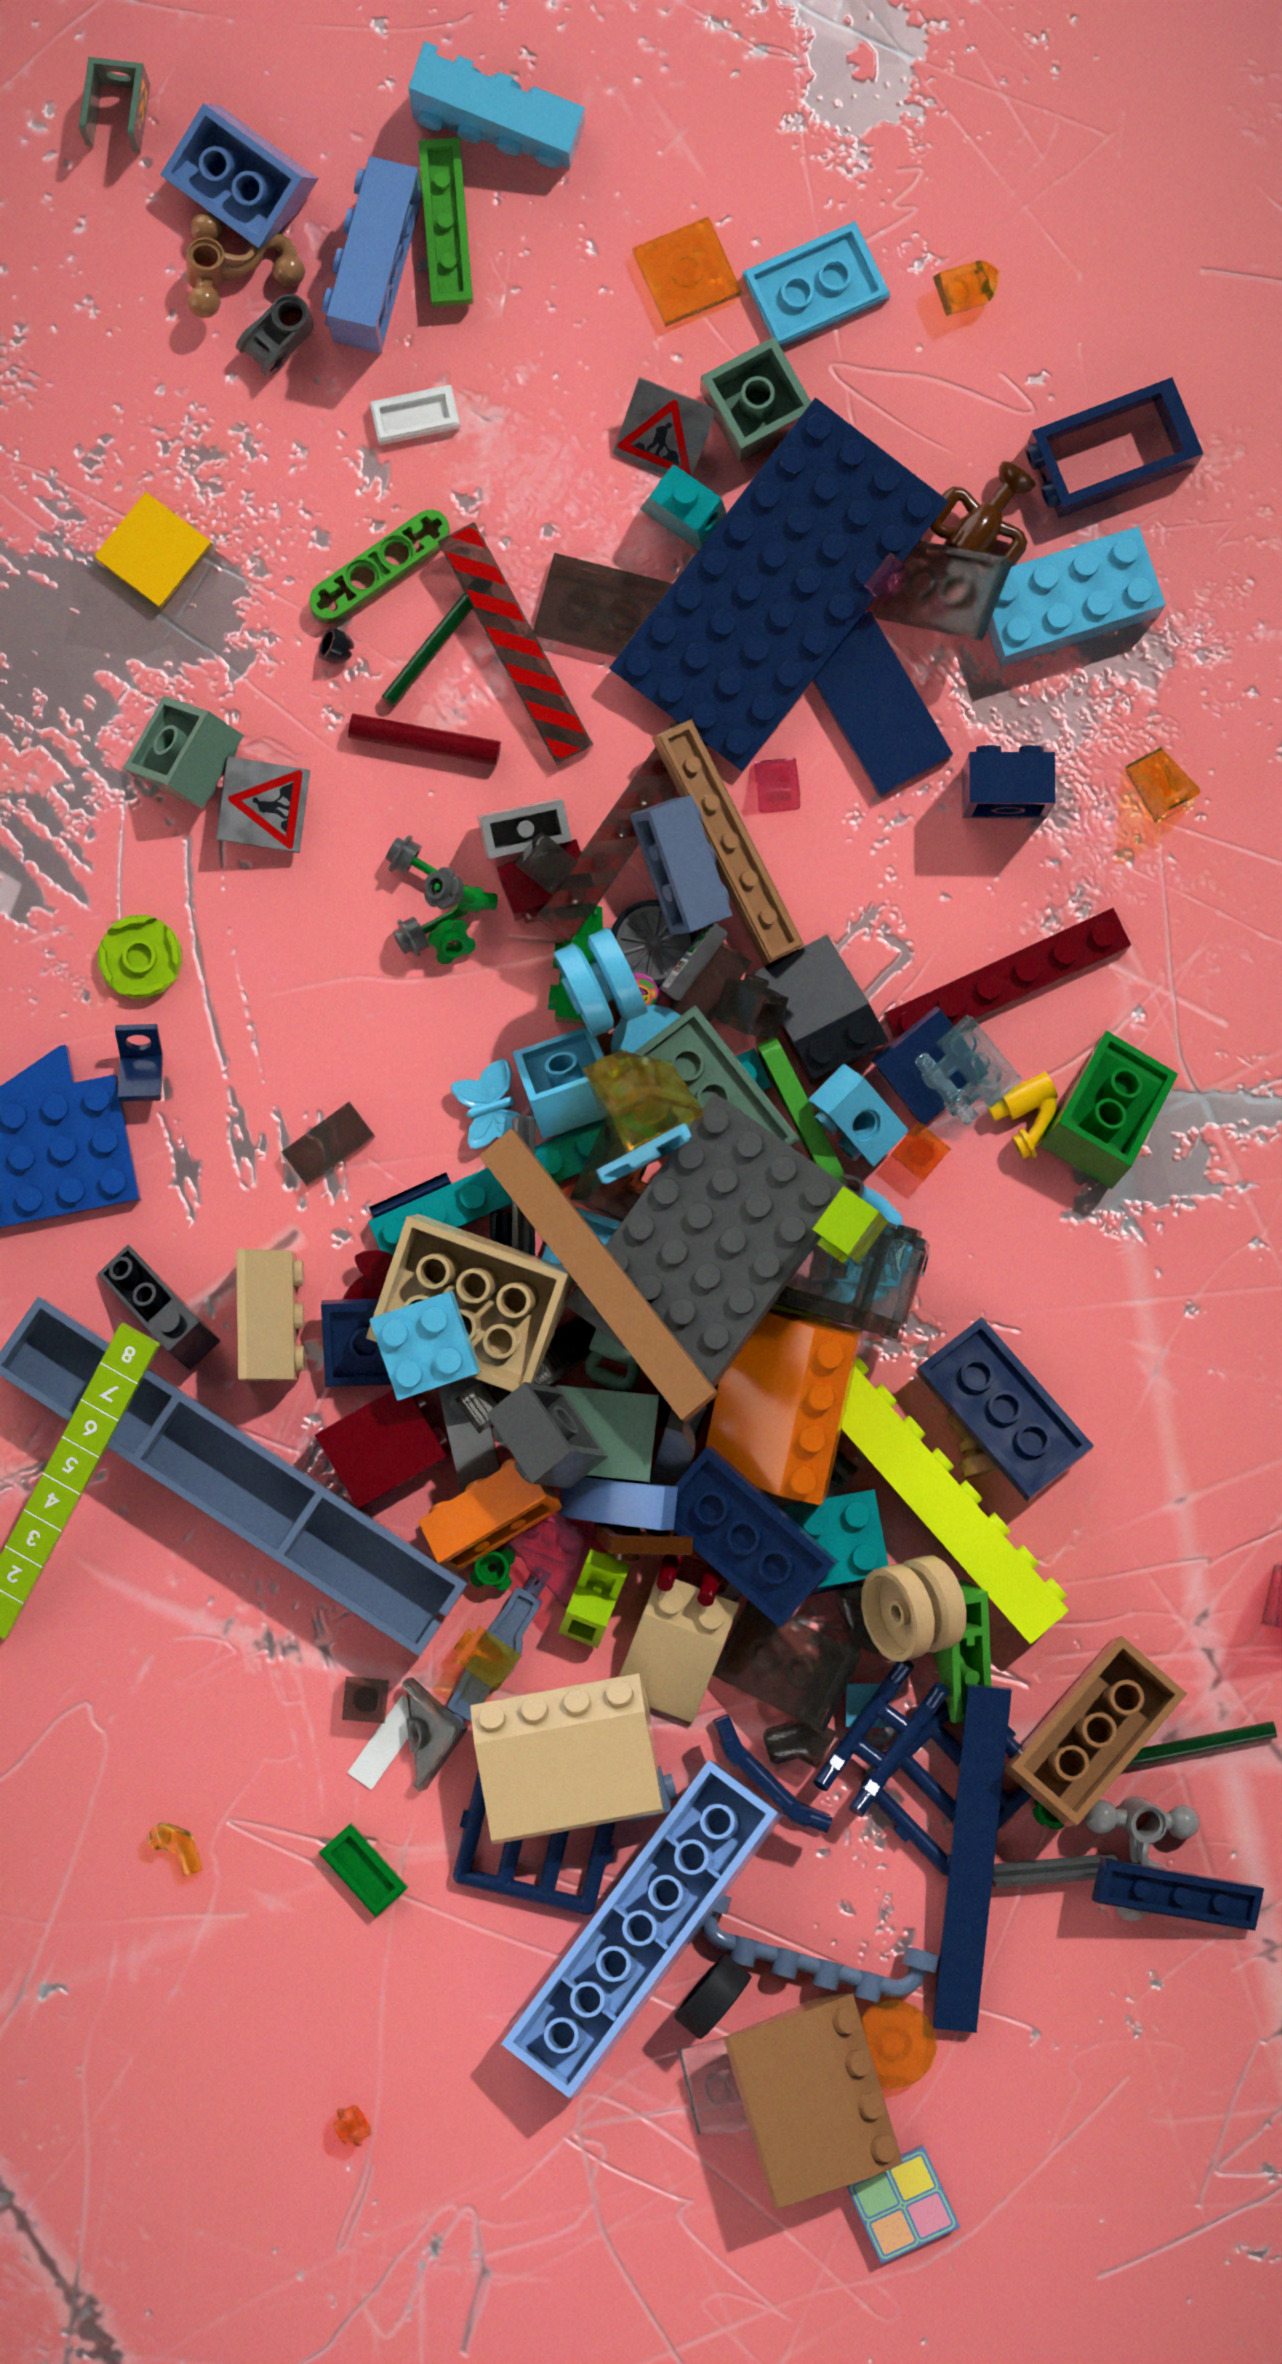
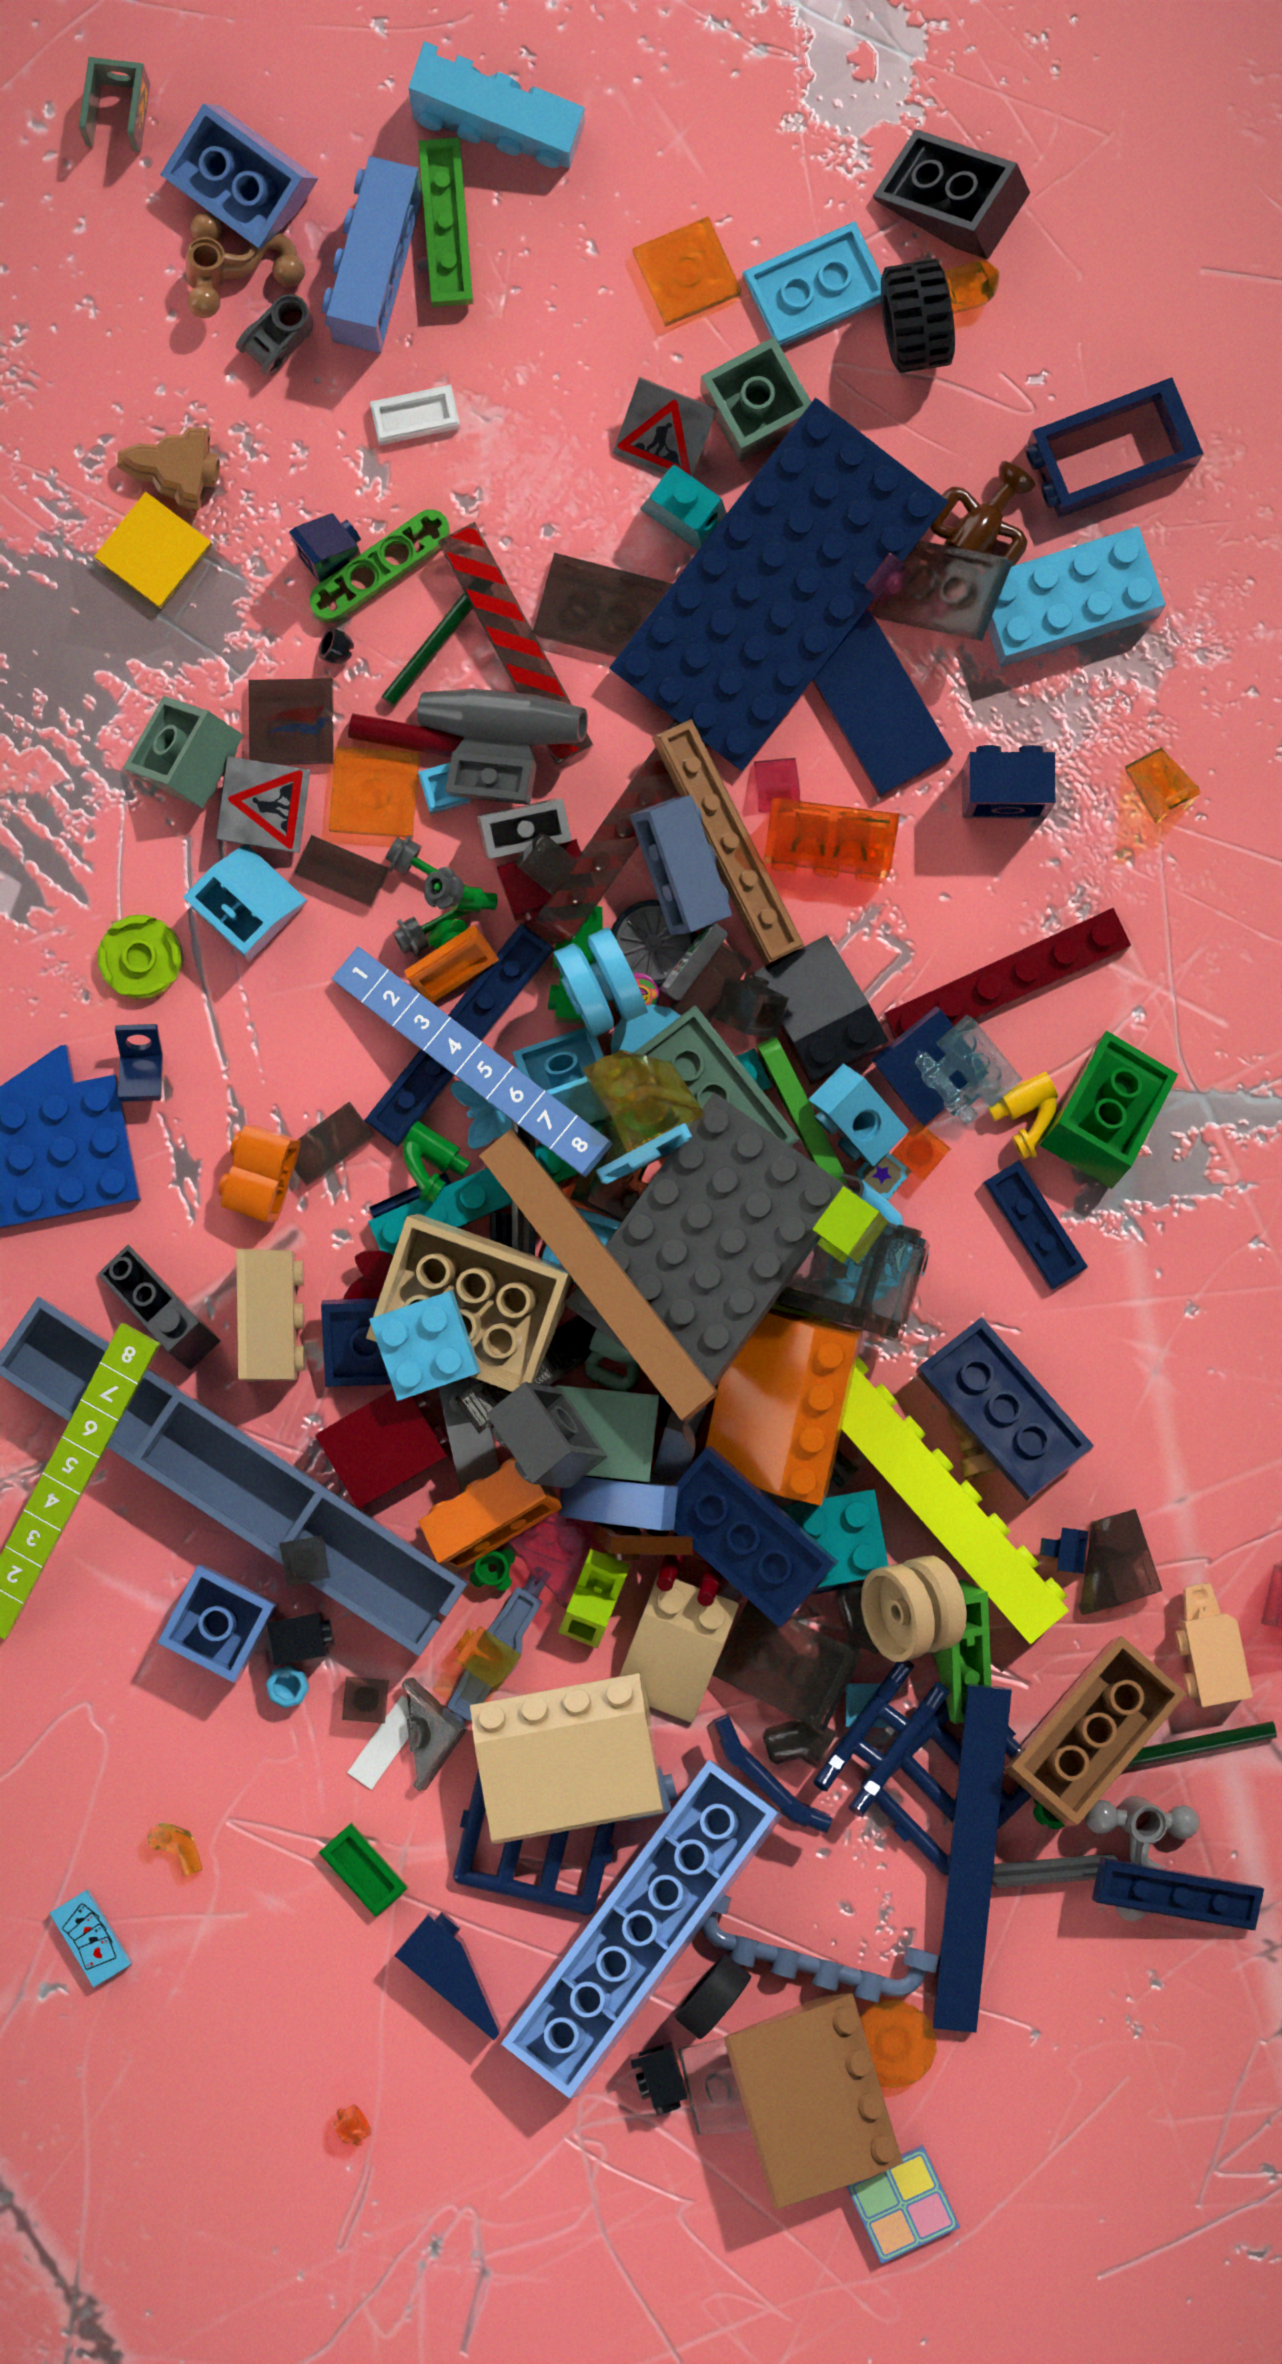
(91, 1938): none -> medium azure tile
(176, 466): none -> medium nougat rock
(218, 1623): none -> medium blue brick
(245, 900): none -> medium azure slope
(259, 1173): none -> orange brick
(287, 1686): none -> medium azure tile
(291, 721): none -> clear smoke tile
(300, 1638): none -> black brick
(305, 1560): none -> clear smoke plate
(325, 545): none -> dark blue slope
(341, 871): none -> clear smoke tile
(374, 792): none -> clear yellow tile
(434, 786): none -> medium azure tile
(436, 1150): none -> green plant
(445, 1964): none -> dark blue slope
(451, 964): none -> orange tile
(472, 1062): none -> medium blue tile
(476, 1012): none -> dark blue tile
(498, 735): none -> dark grey plate
(660, 2077): none -> black brick
(830, 840): none -> clear orange slope
(884, 1176): none -> tile
(917, 316): none -> black tyre
(954, 192): none -> black slope
(1035, 1225): none -> dark blue tile
(1069, 1550): none -> dark blue tile
(1117, 1563): none -> clear smoke slope
(1211, 1649): none -> light nougat hinge

